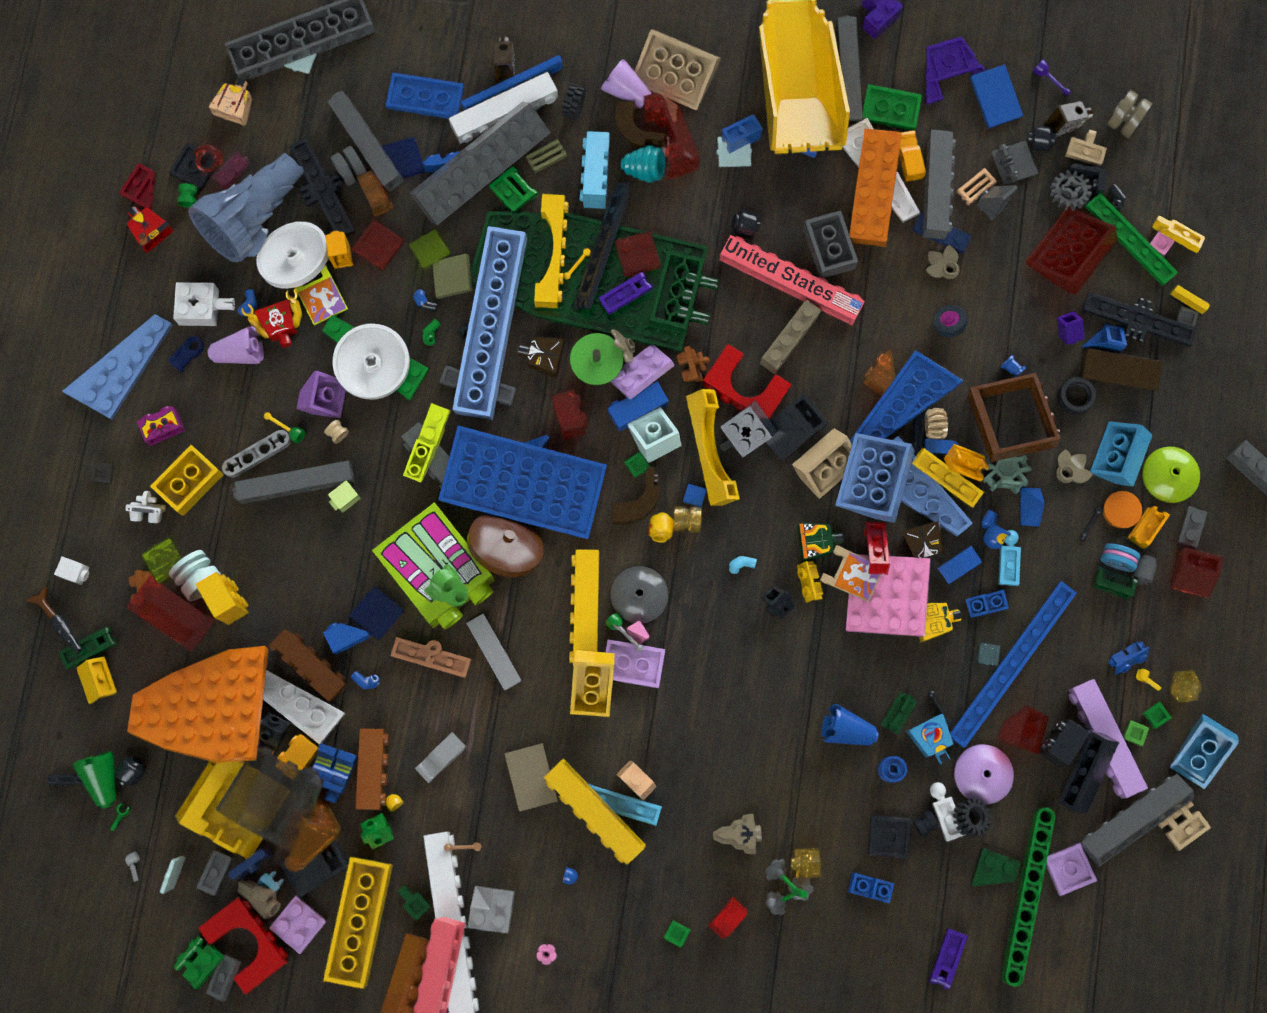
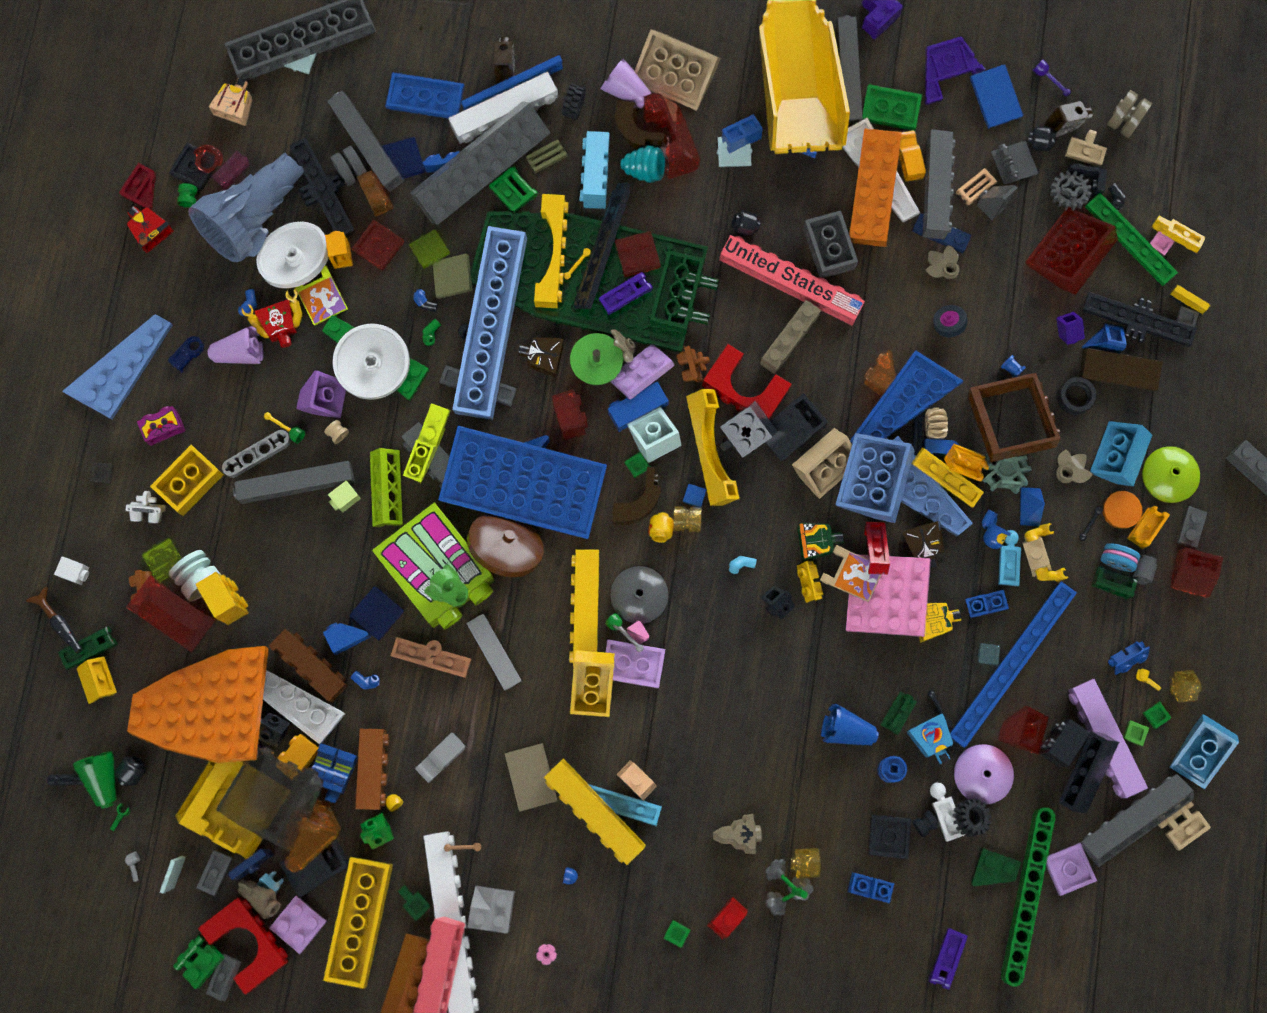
(206, 301): white brick -> none
(379, 487): none -> lime fence
(960, 564): blue slope -> none
(1038, 556): none -> torso

